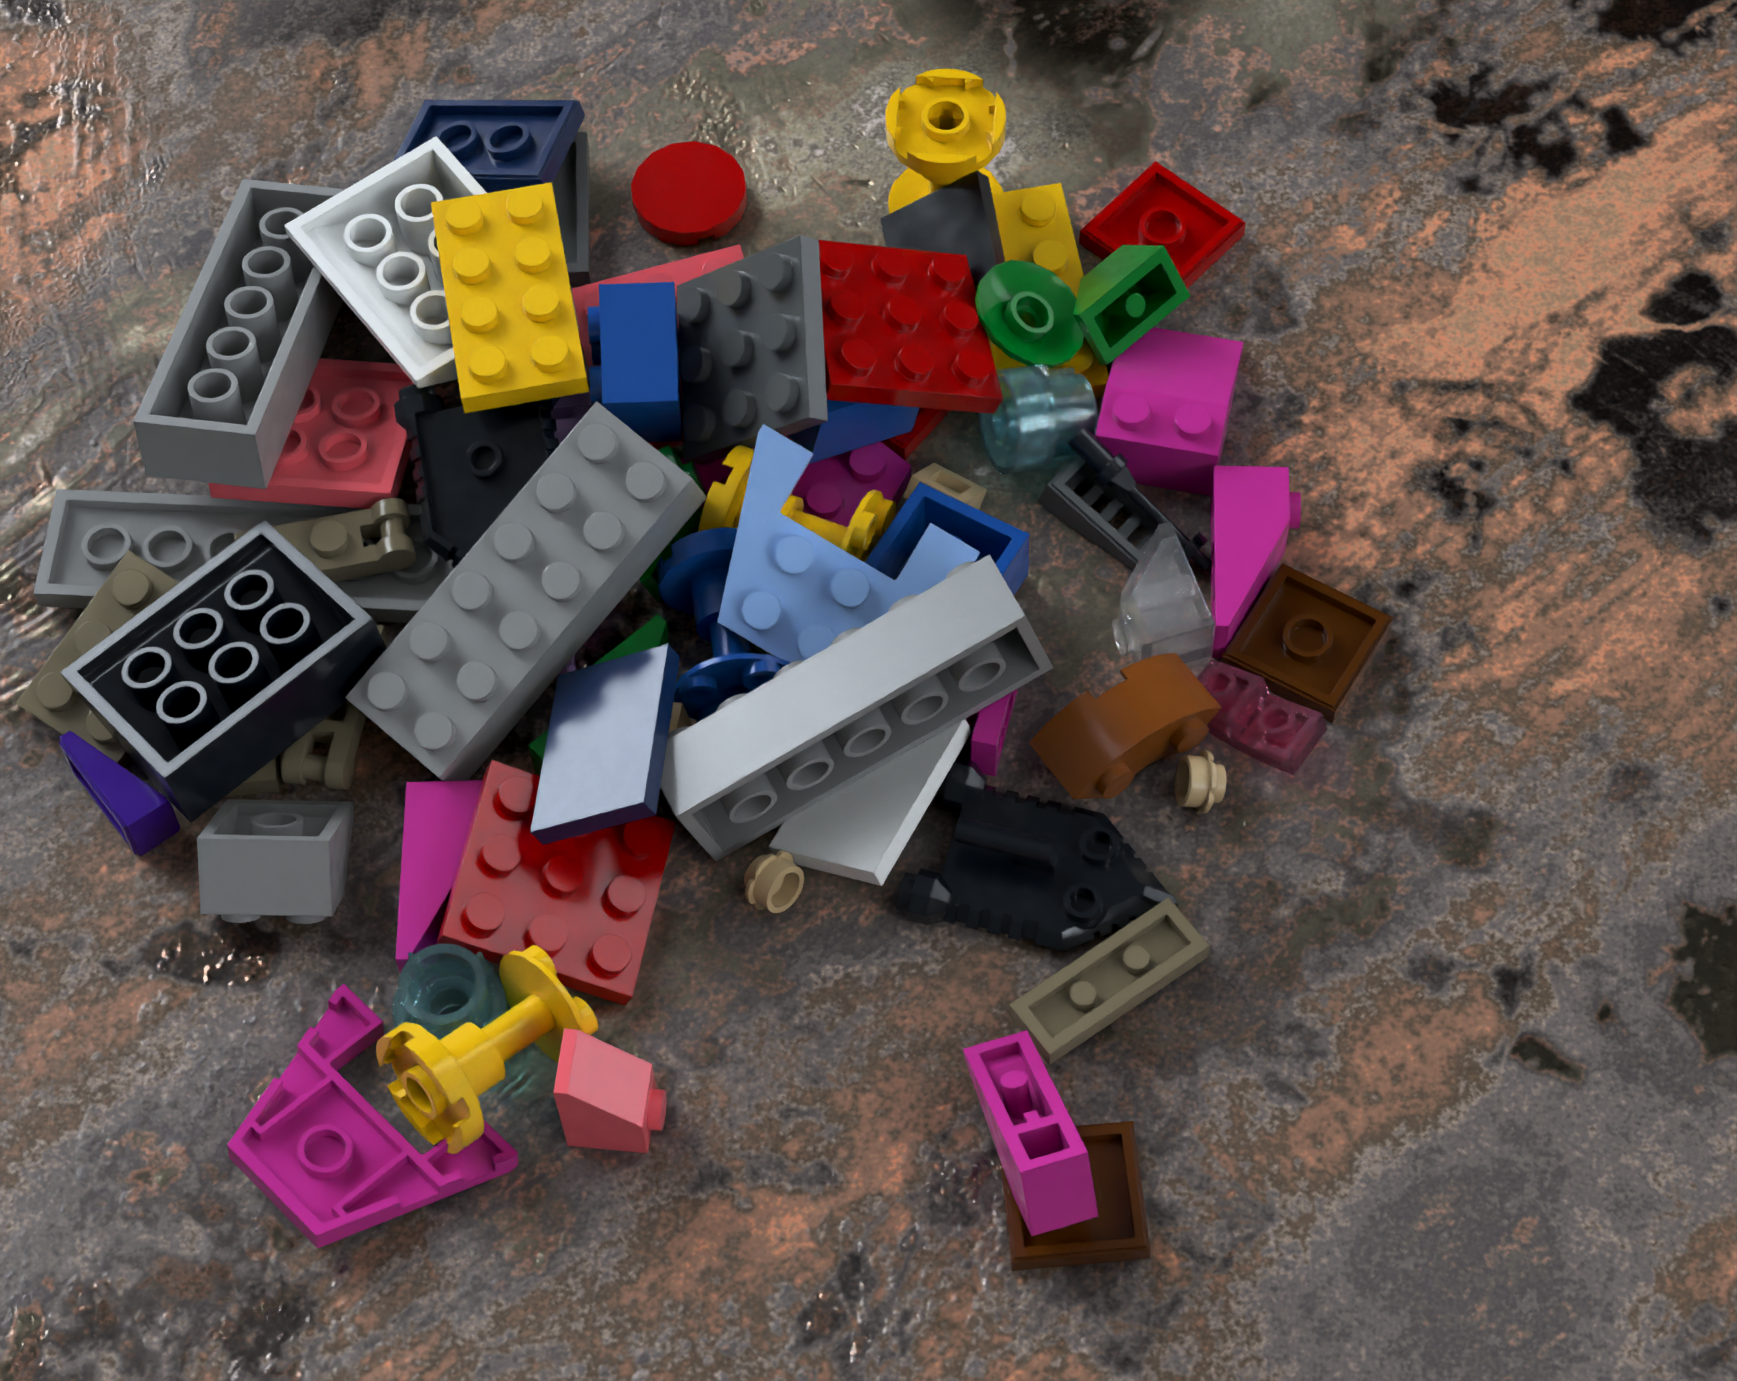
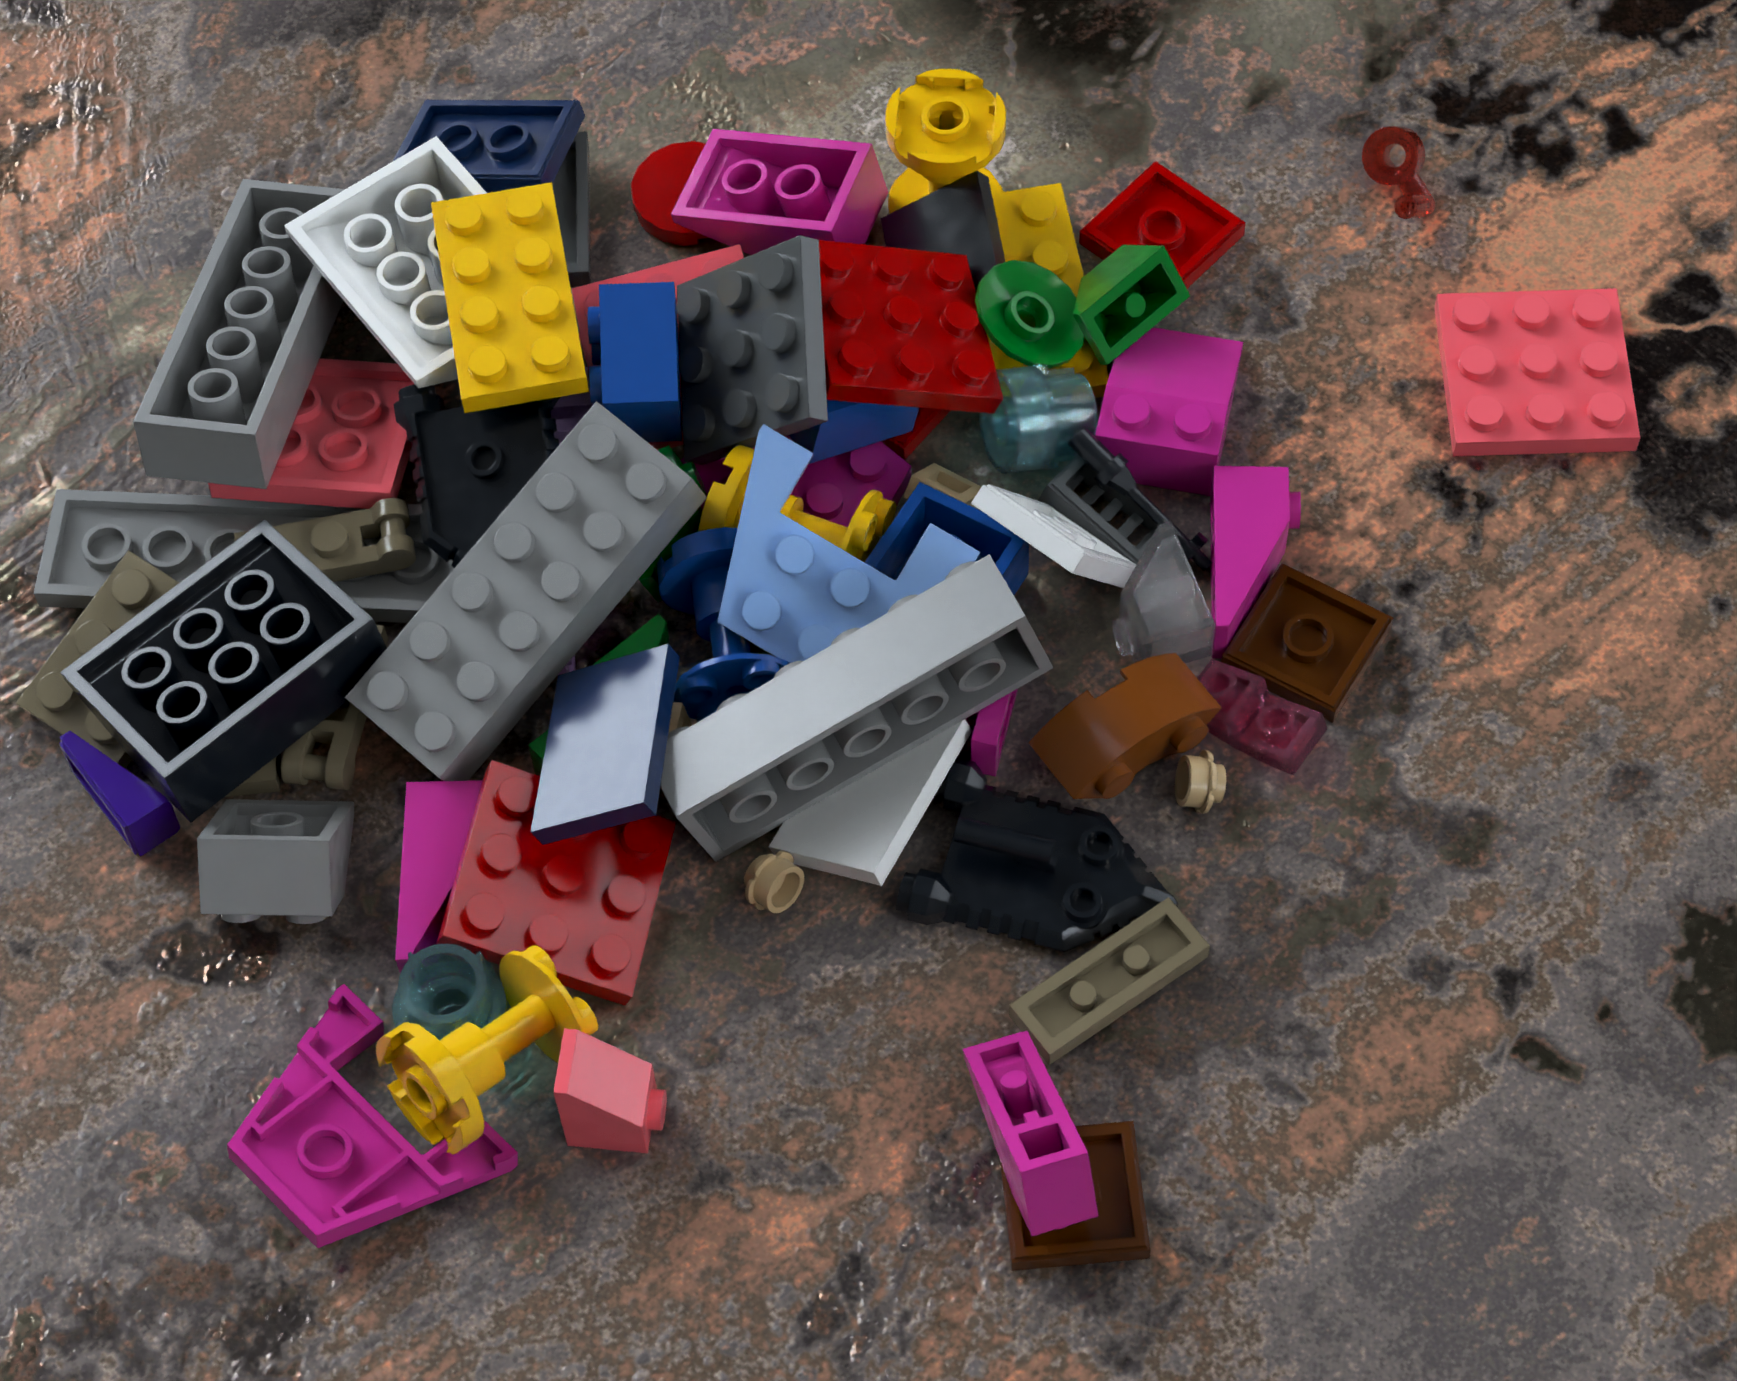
(780, 187): none -> dark pink slope
(1055, 535): none -> white tile
(1376, 161): none -> clear red plate
(1536, 372): none -> coral plate

